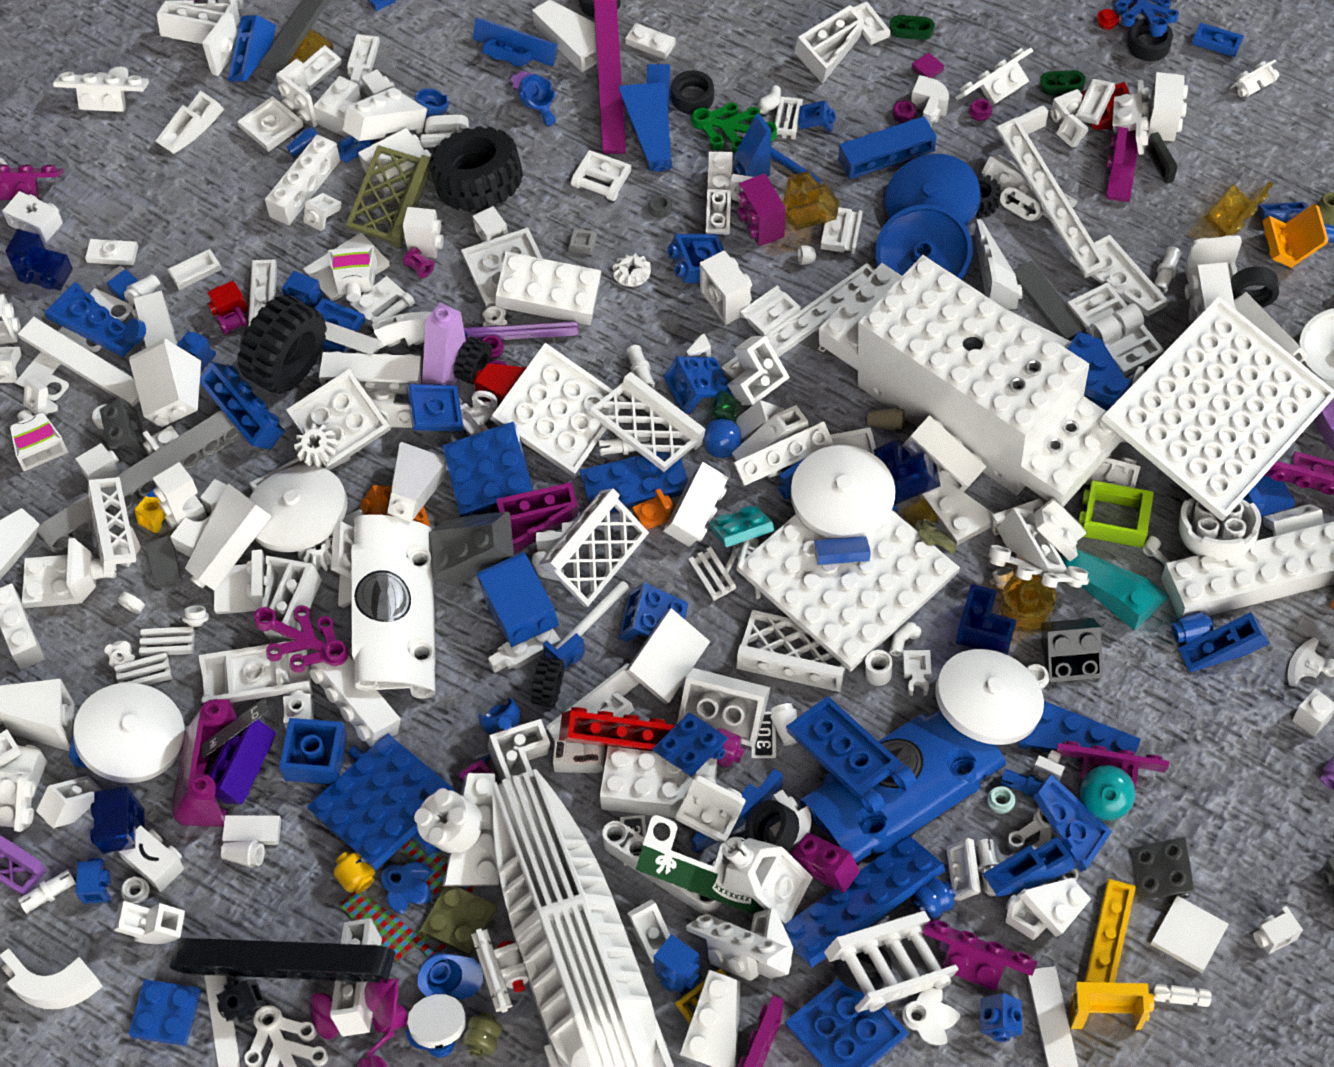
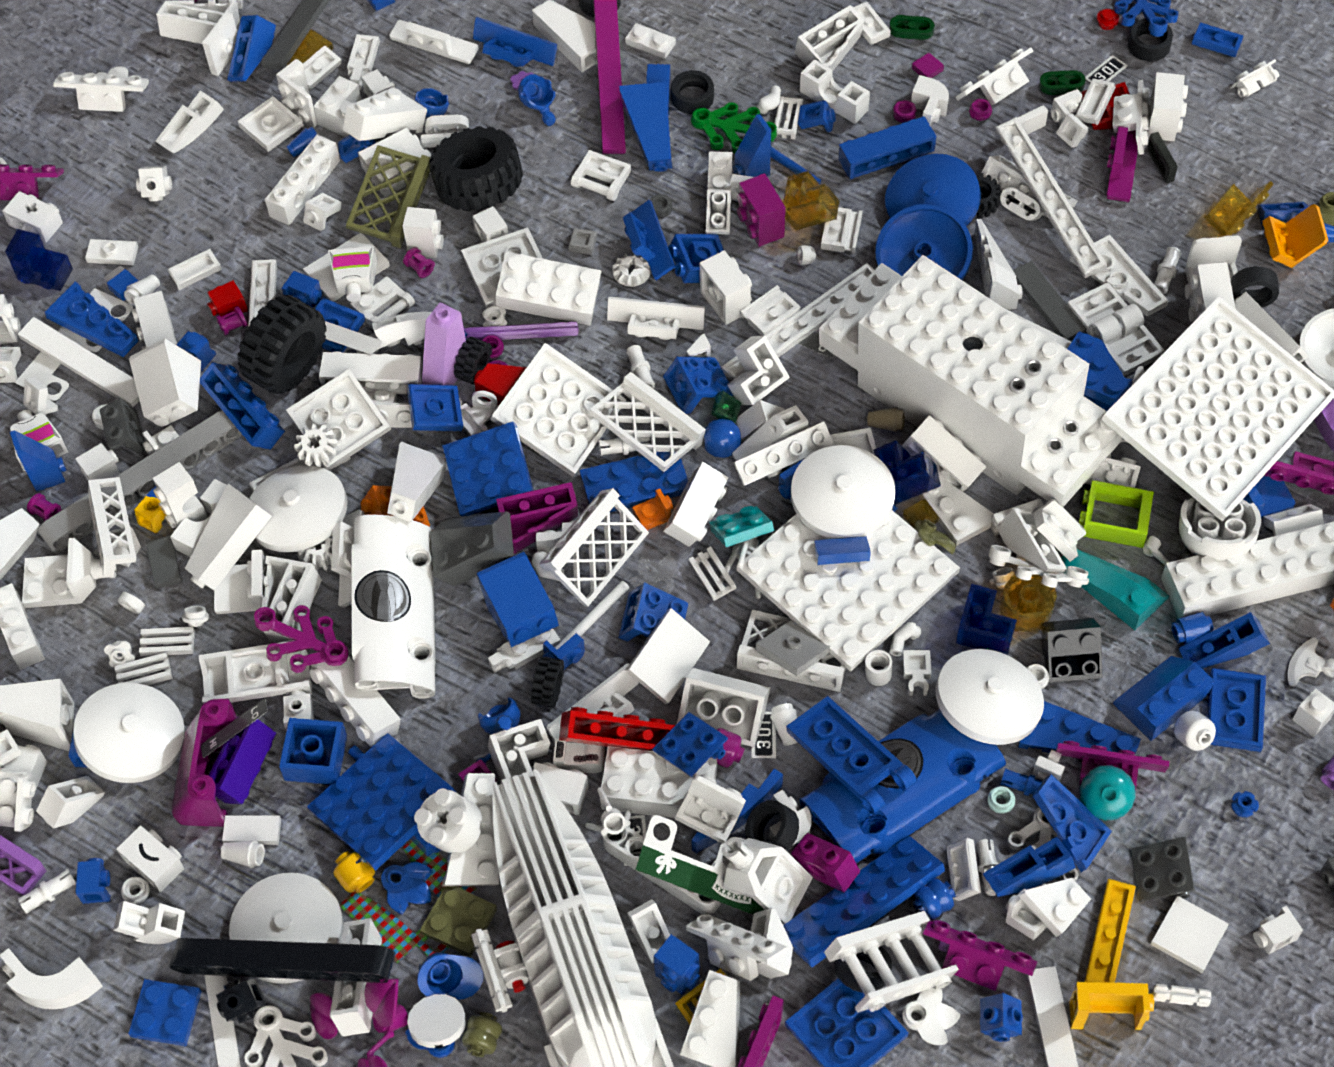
(39, 462): none -> blue slope
(43, 507): none -> magenta bush
(116, 819): clear blue brick -> none
(134, 331): blue tile -> none
(154, 174): none -> white brick
(287, 910): none -> white dish
(433, 41): none -> white bracket
(568, 785): none -> white slope
(612, 819): none -> white plant
(648, 239): none -> blue bracket
(655, 317): none -> white bracket
(792, 648): none -> light grey plate
(819, 85): none -> white arch
(1107, 70): none -> sticker
(1164, 695): none -> blue slope
(1194, 730): none -> white head
(1237, 709): none -> blue tile
(1242, 810): none -> blue plate

